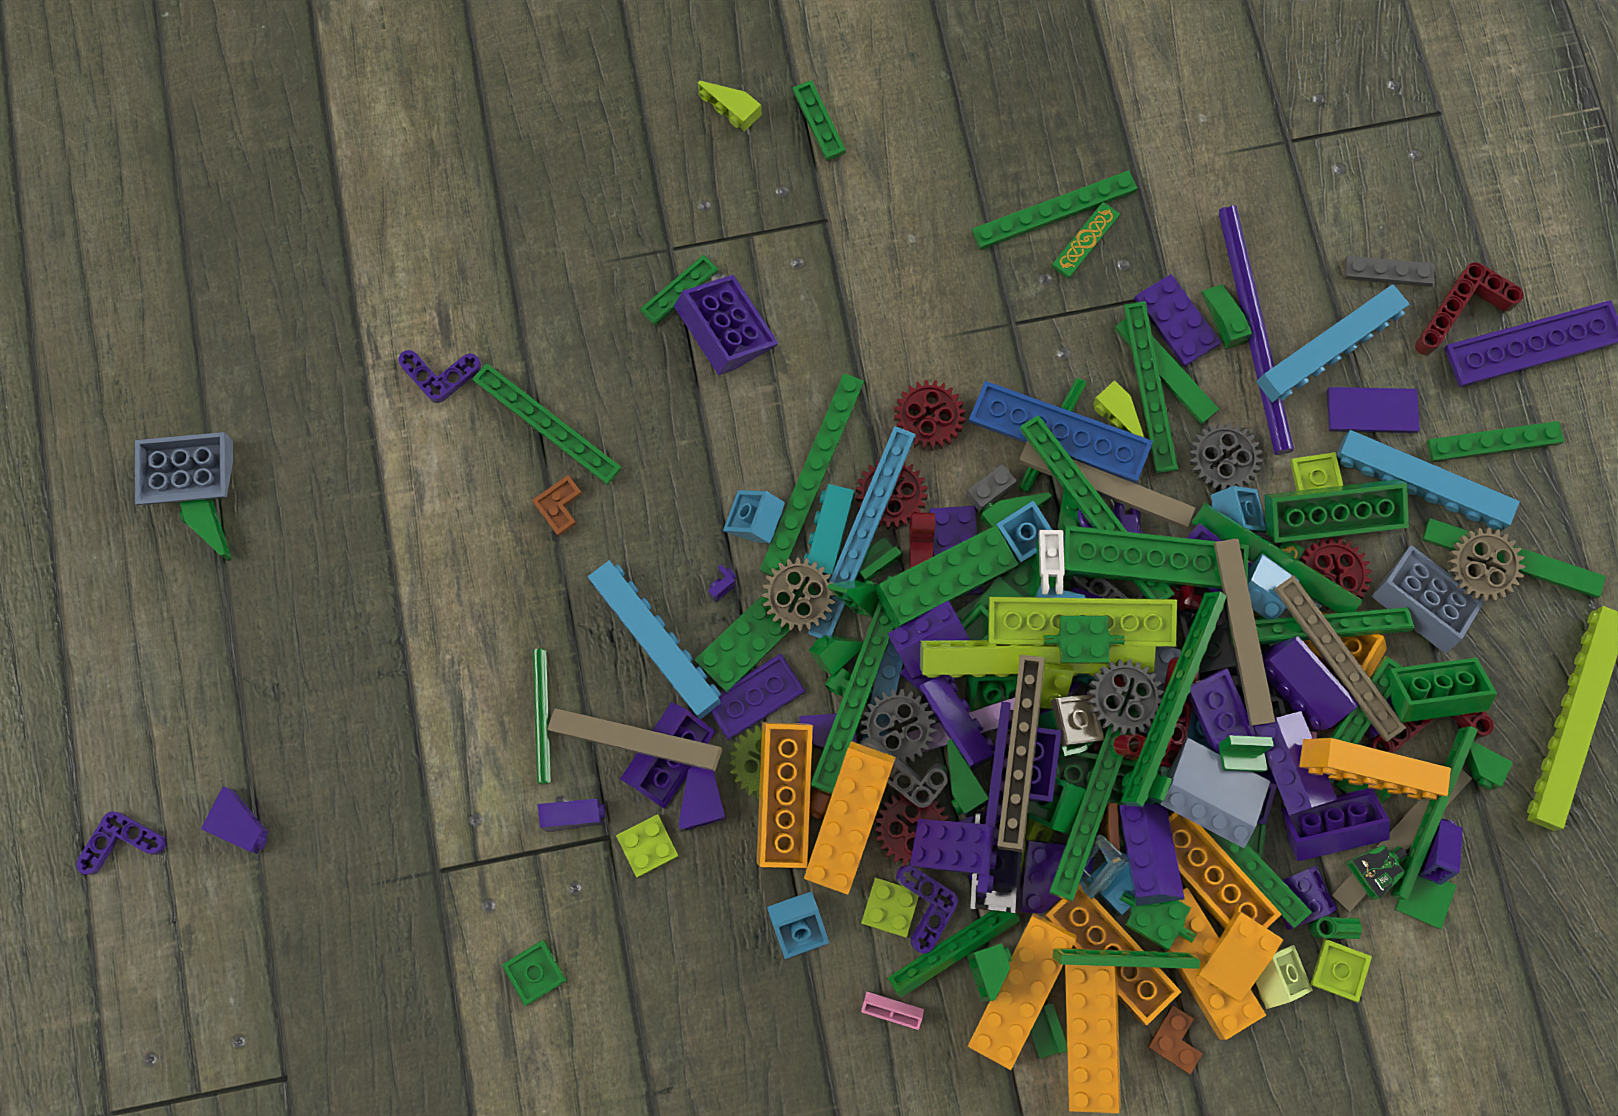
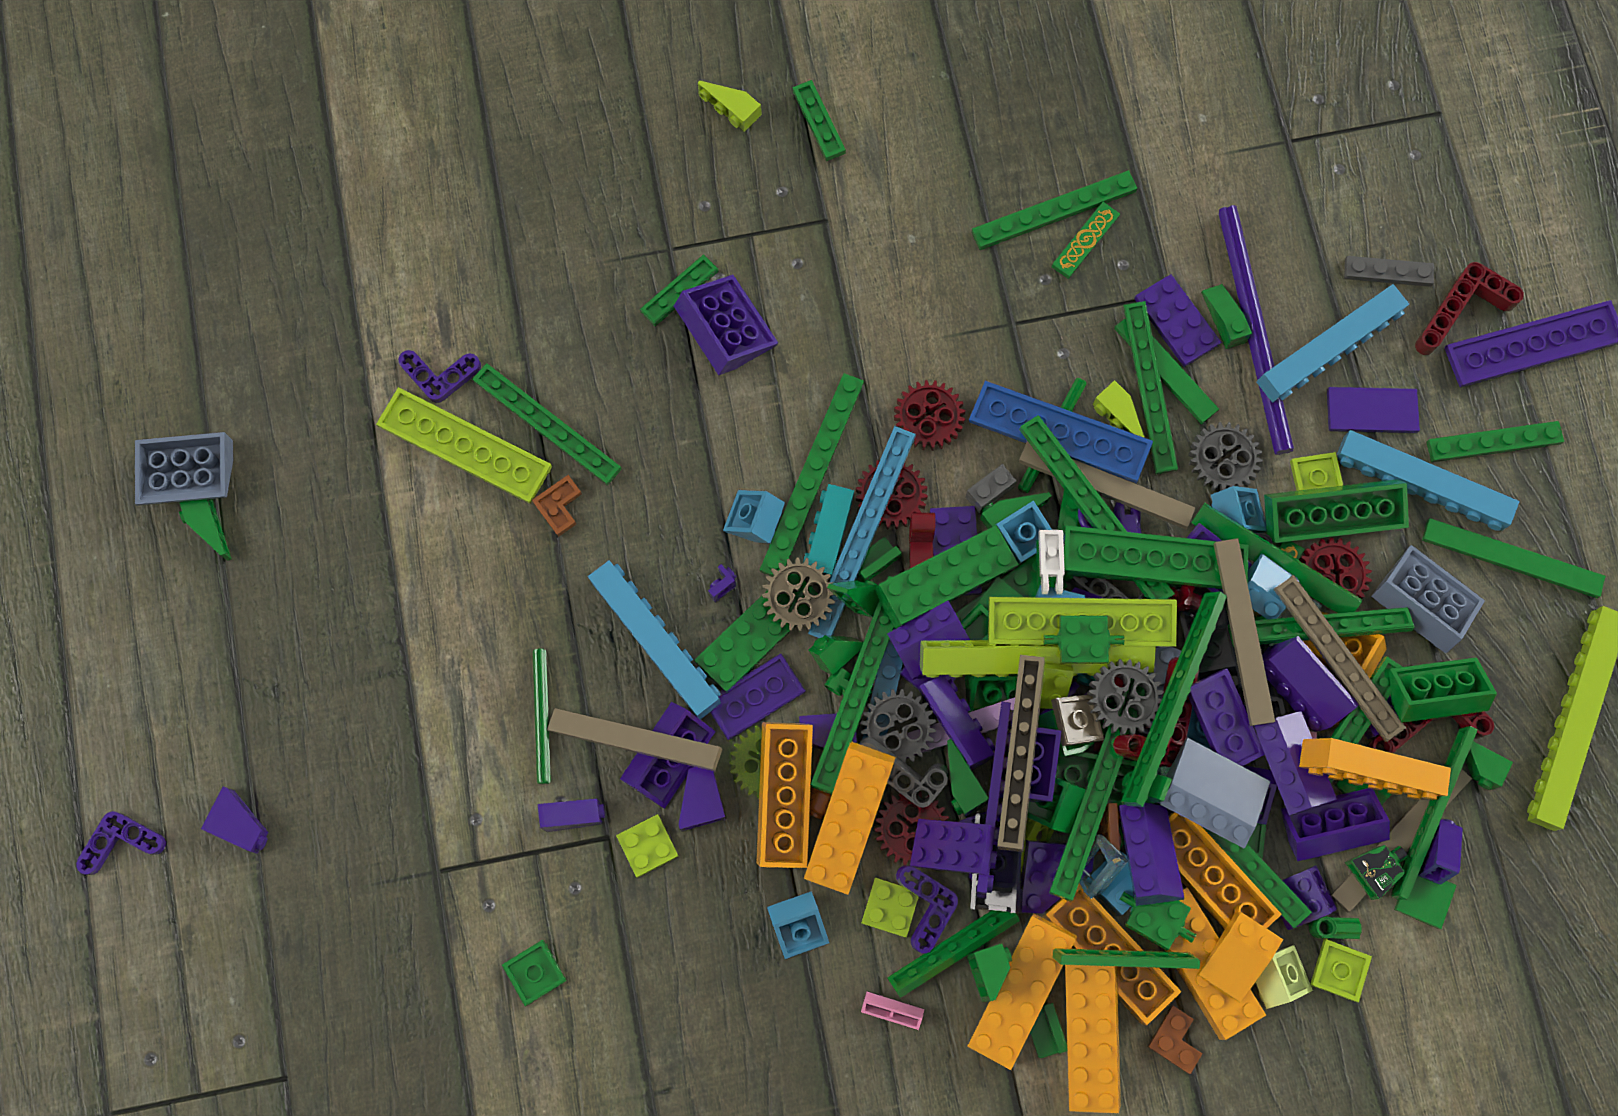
(464, 445): none -> lime plate
(1244, 753): panel -> none
(1480, 584): dark tan gear -> none

